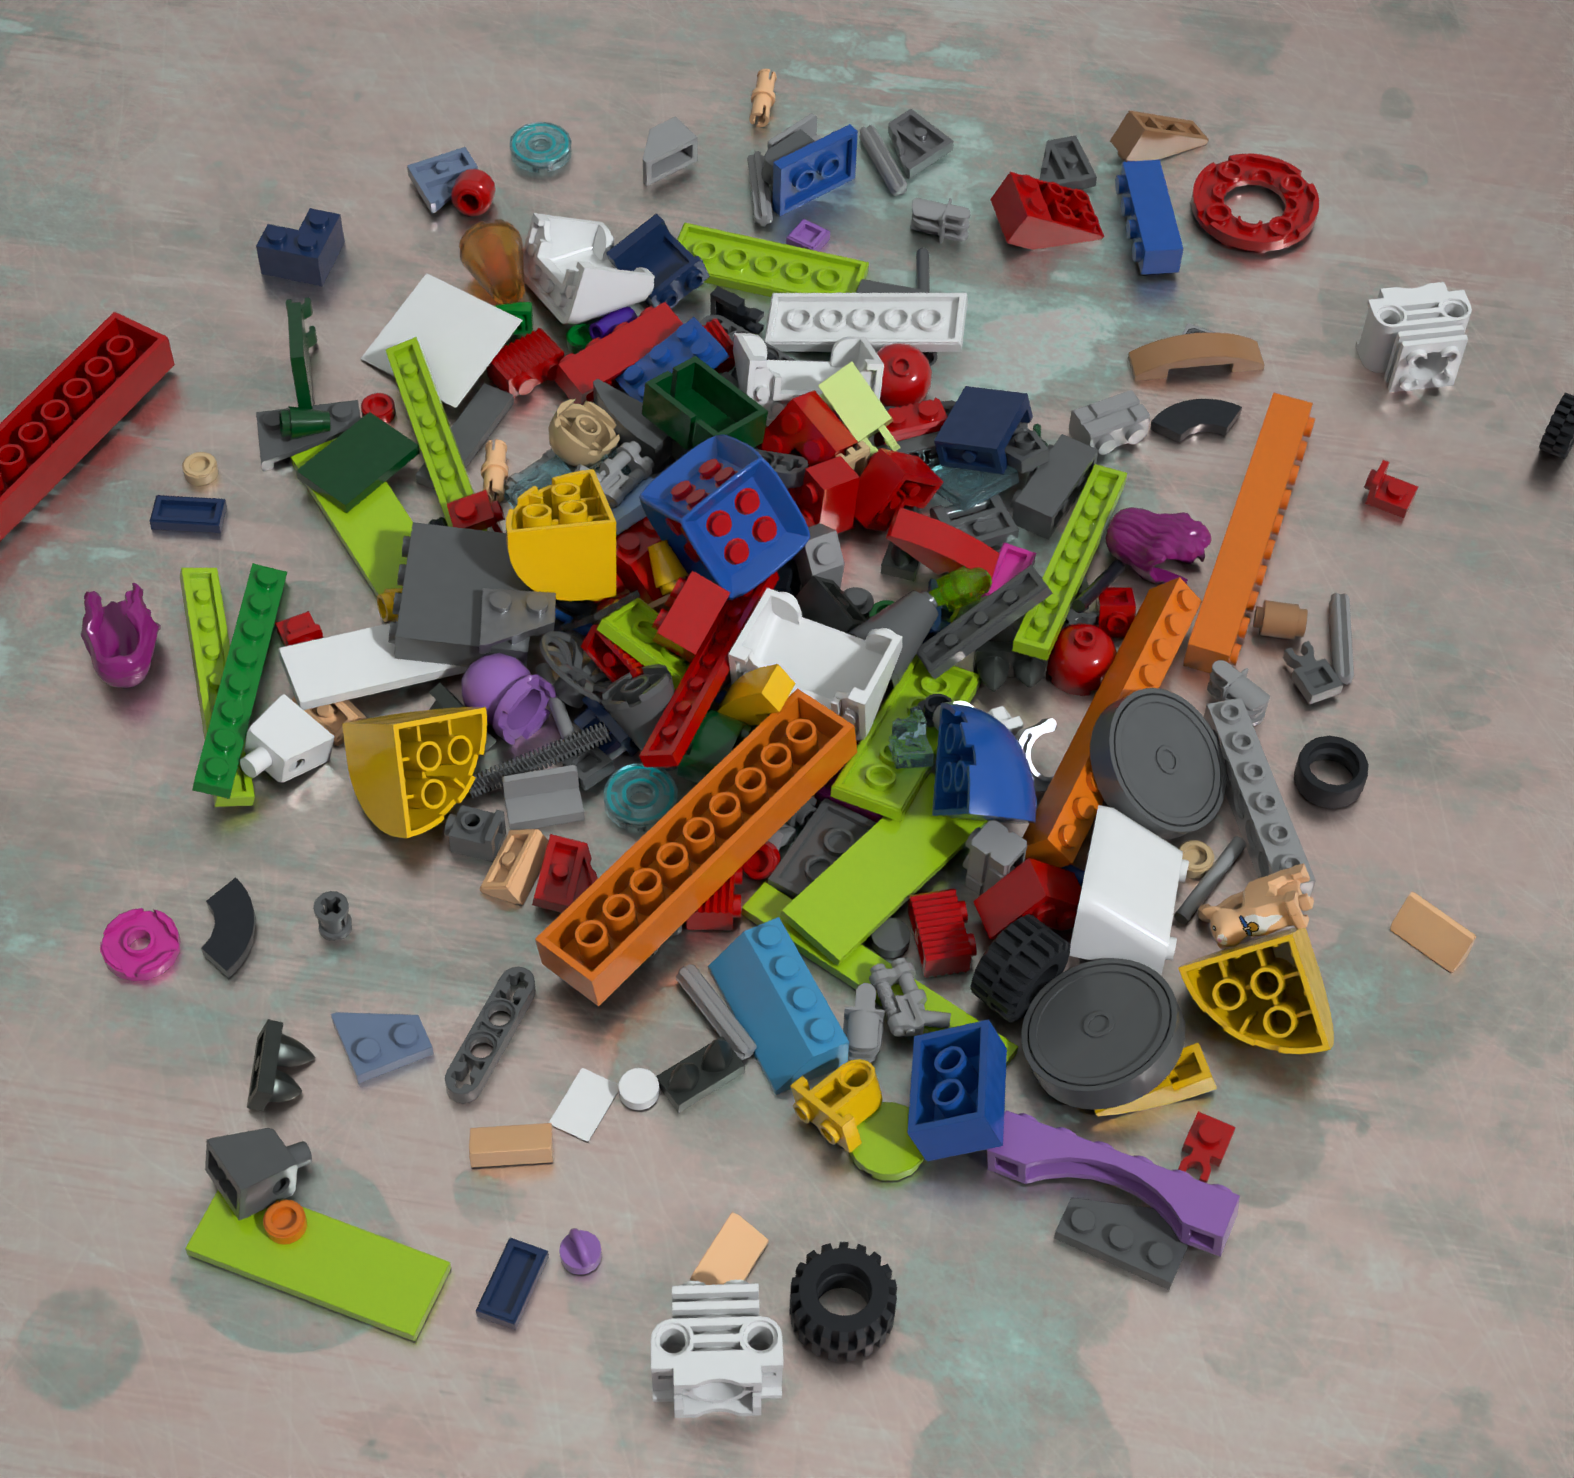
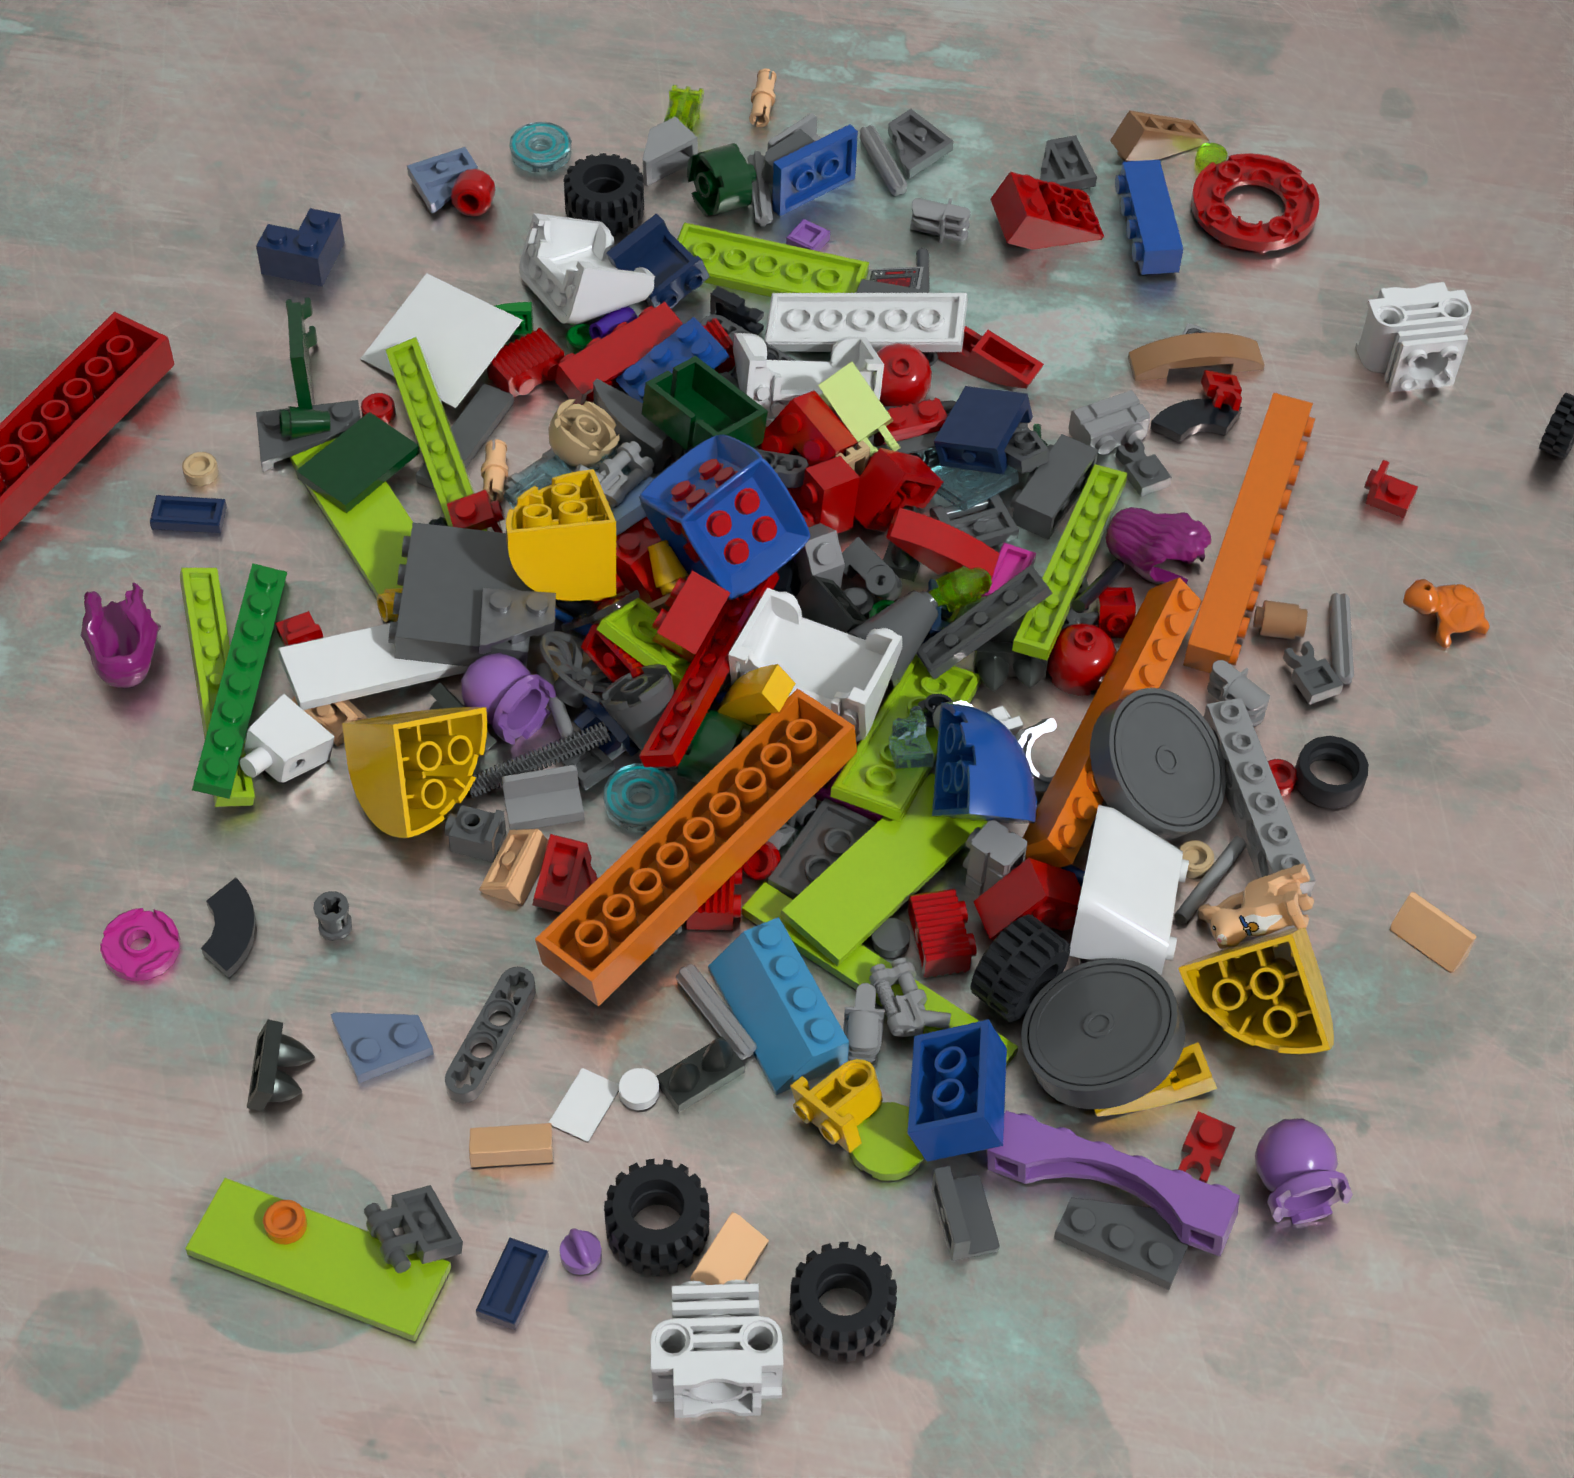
(254, 1169): dark grey torso -> none
(425, 1226): none -> dark grey plate
(495, 259): clear orange cone -> none
(605, 191): none -> black tyre
(657, 1186): none -> black tyre
(685, 105): none -> clear neon green arm
(721, 179): none -> dark green brick
(878, 575): none -> dark grey leg
(904, 276): none -> sticker
(964, 1214): none -> dark grey panel
(993, 360): none -> red slope
(1143, 471): none -> dark grey plate
(1210, 153): none -> clear neon green tile
(1222, 388): none -> red plate
(1284, 775): none -> red tile
(1300, 1170): none -> medium lavender tile
(1454, 606): none -> orange animal

